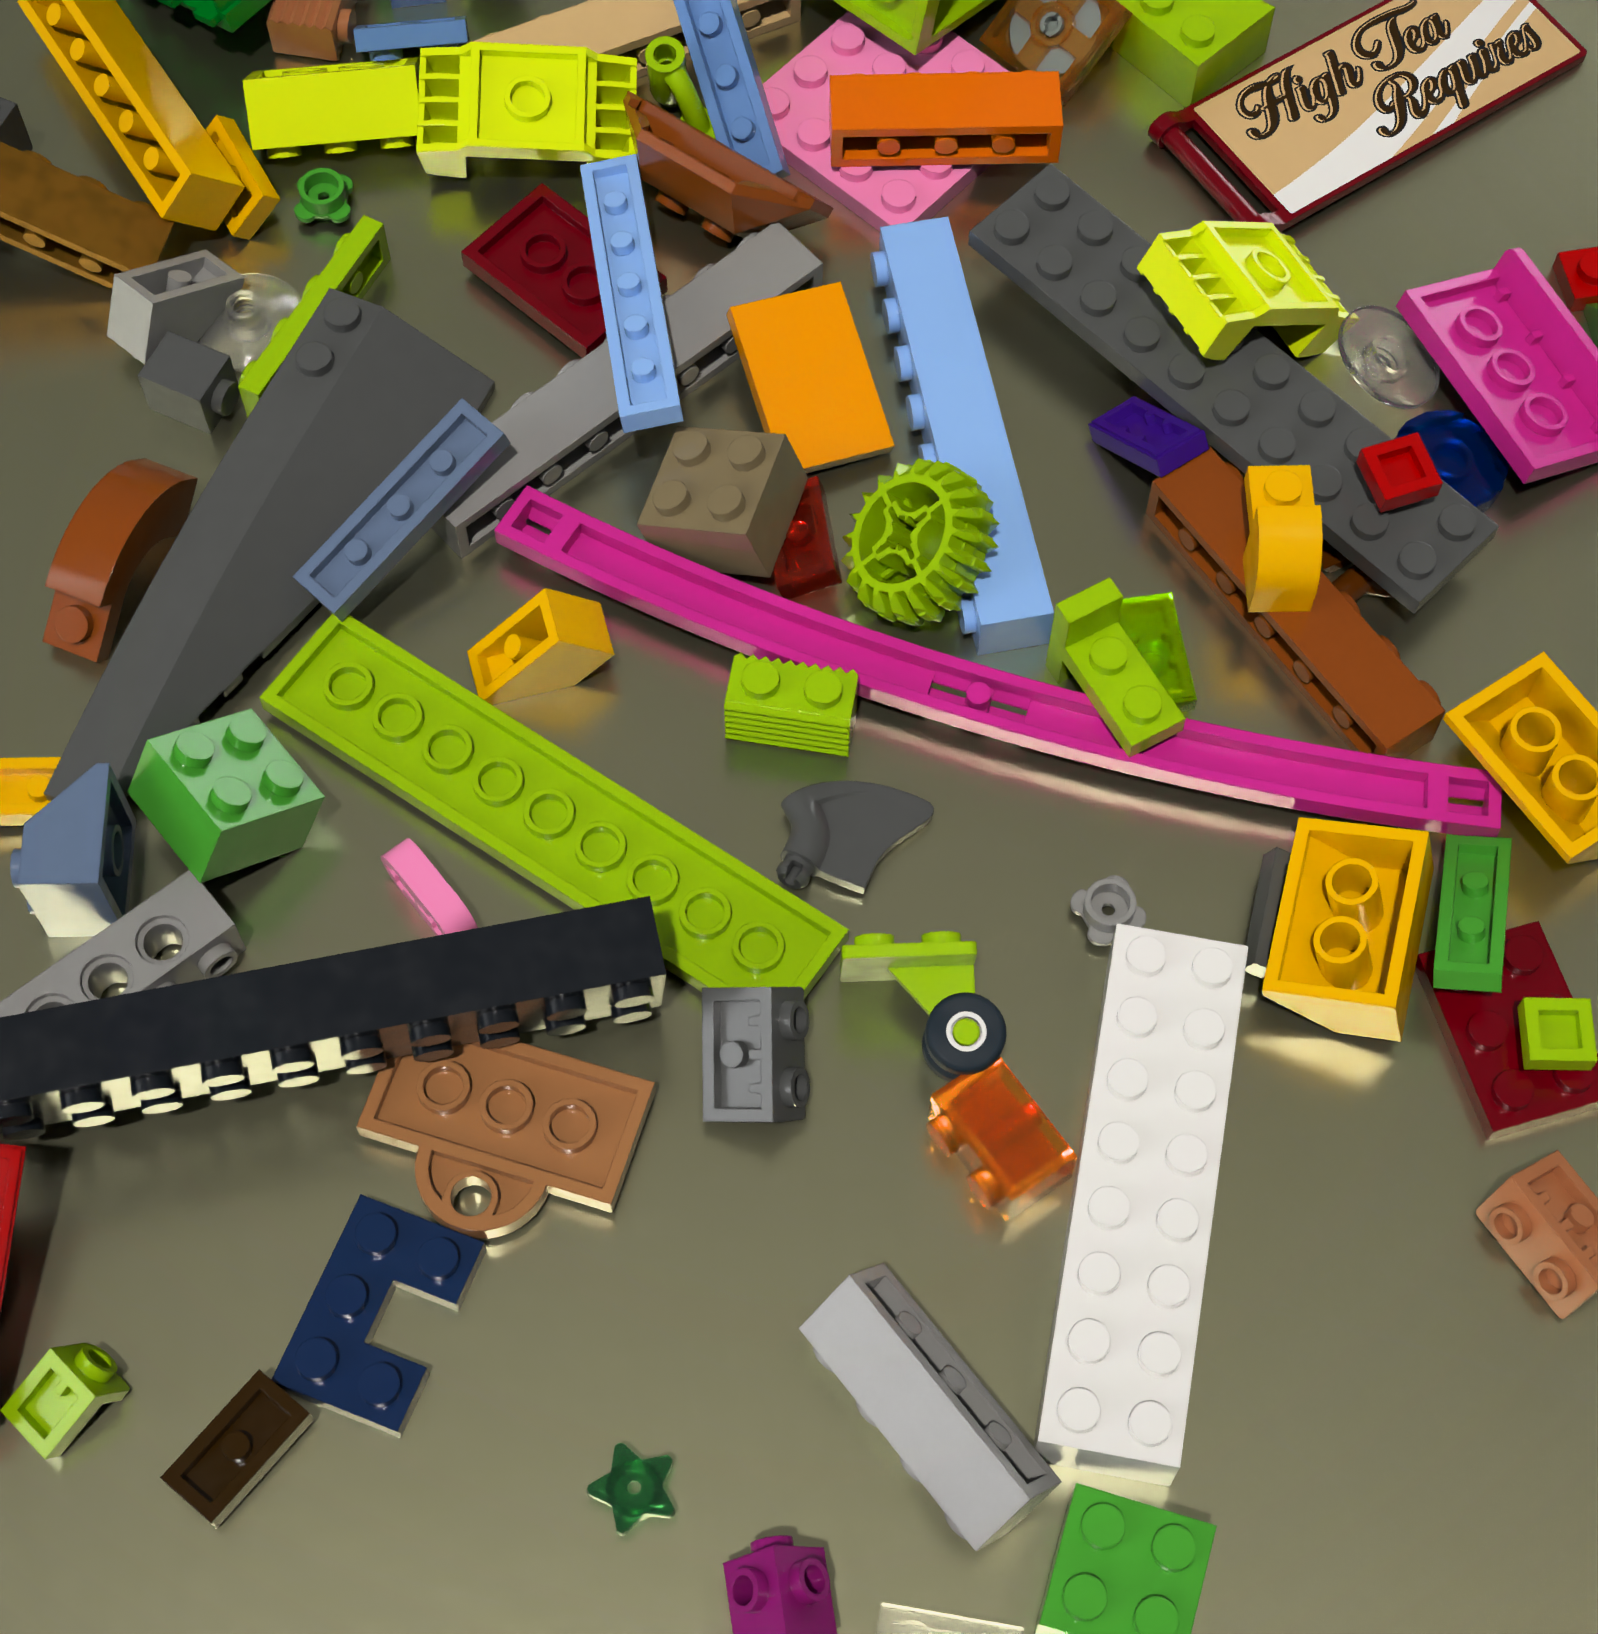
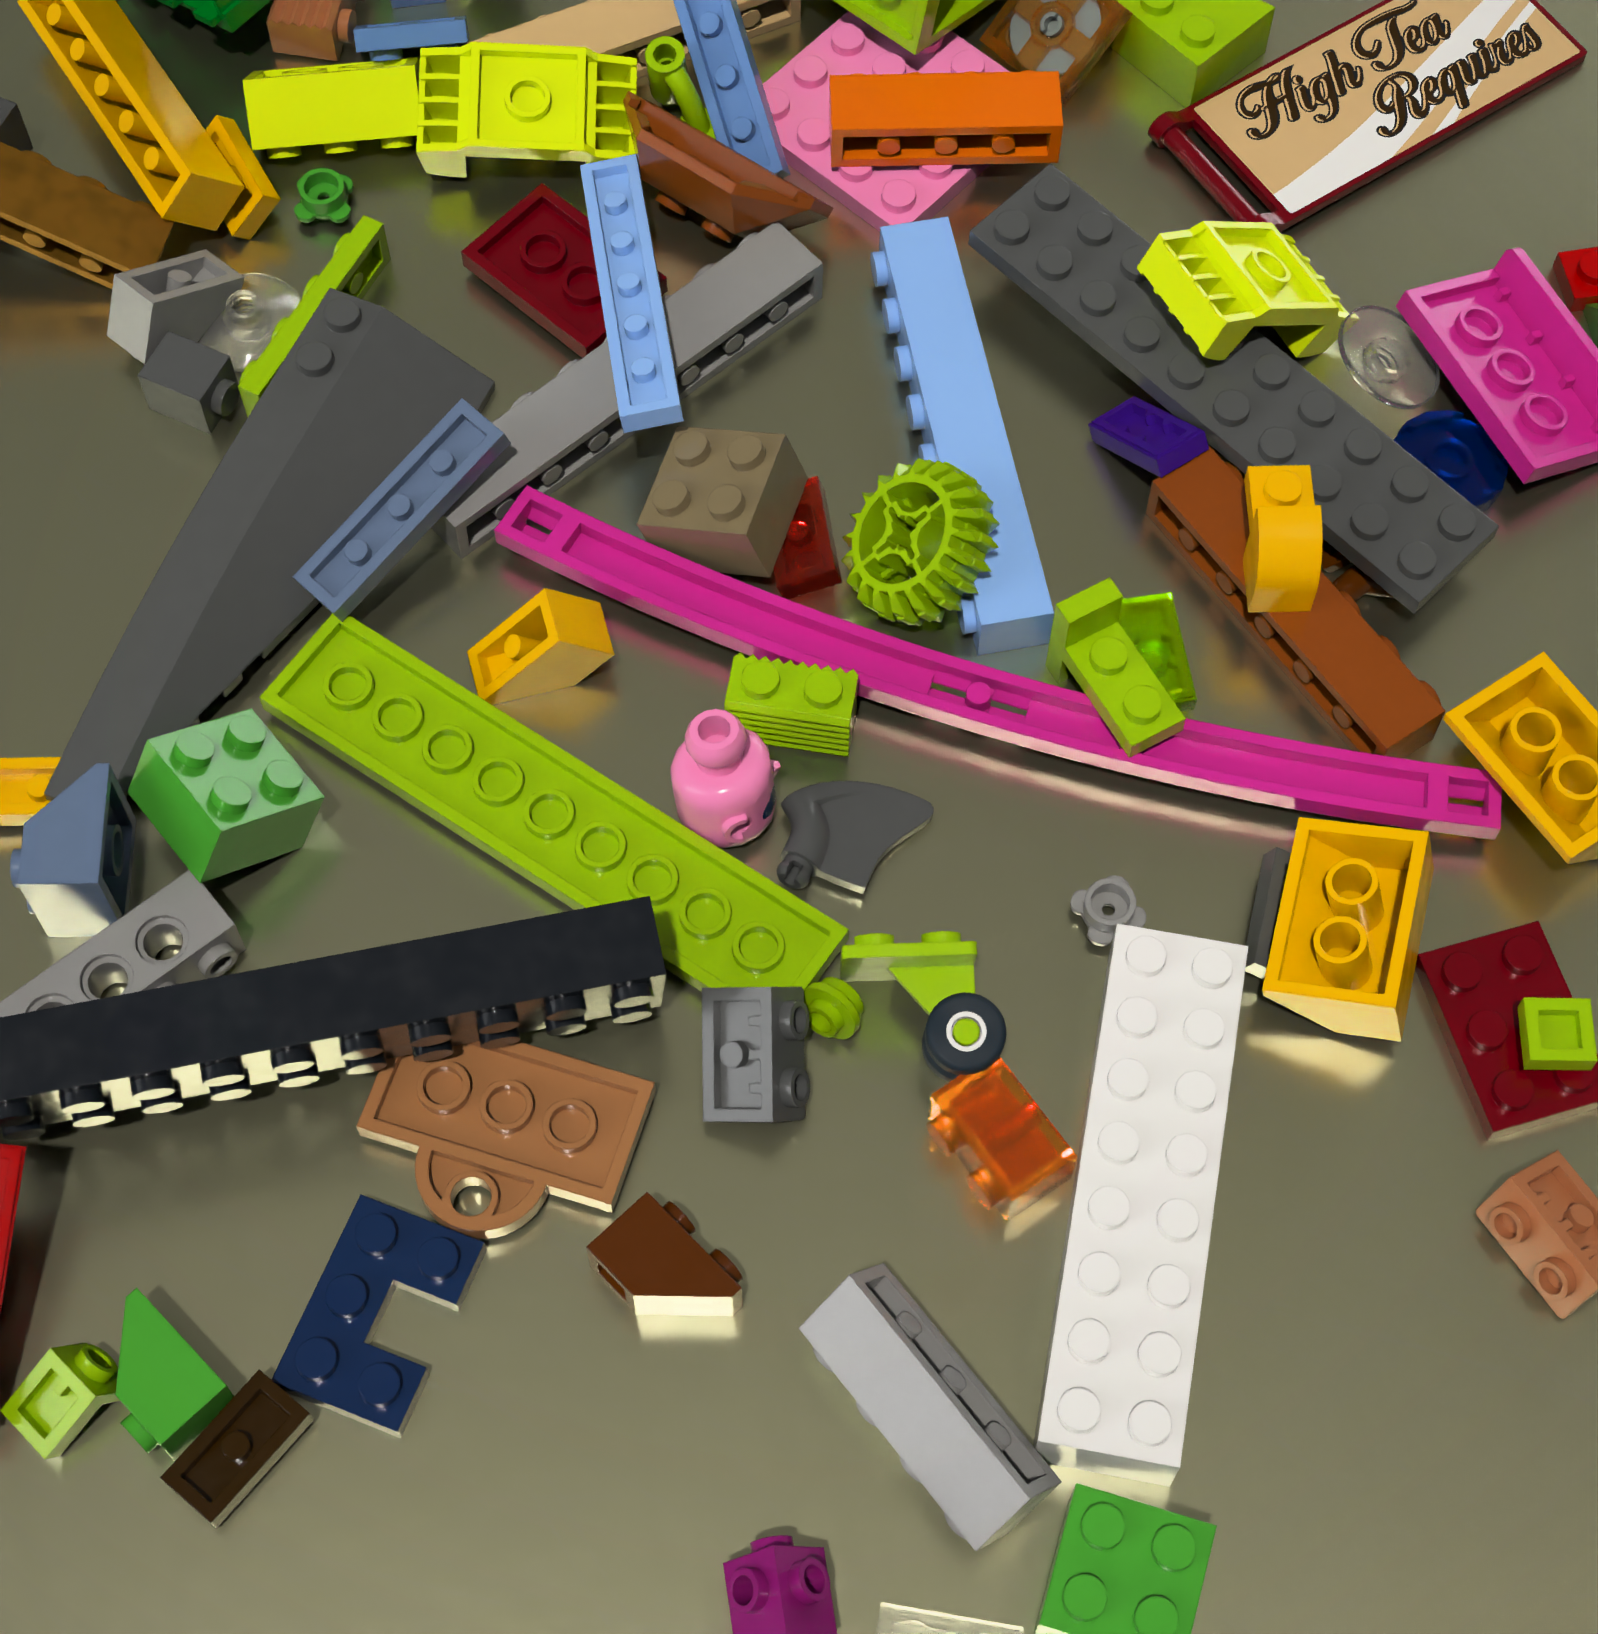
(104, 546): dark orange arch -> none
(164, 1381): none -> bright green slope
(427, 889): bright pink beam -> none
(632, 1508): clear green plate -> none
(660, 1267): none -> reddish brown slope
(723, 780): none -> bright pink piece
(811, 376): light orange tile -> none
(833, 1008): none -> lime plate
(1399, 472): red plate -> none
(1473, 914): bright green plate -> none

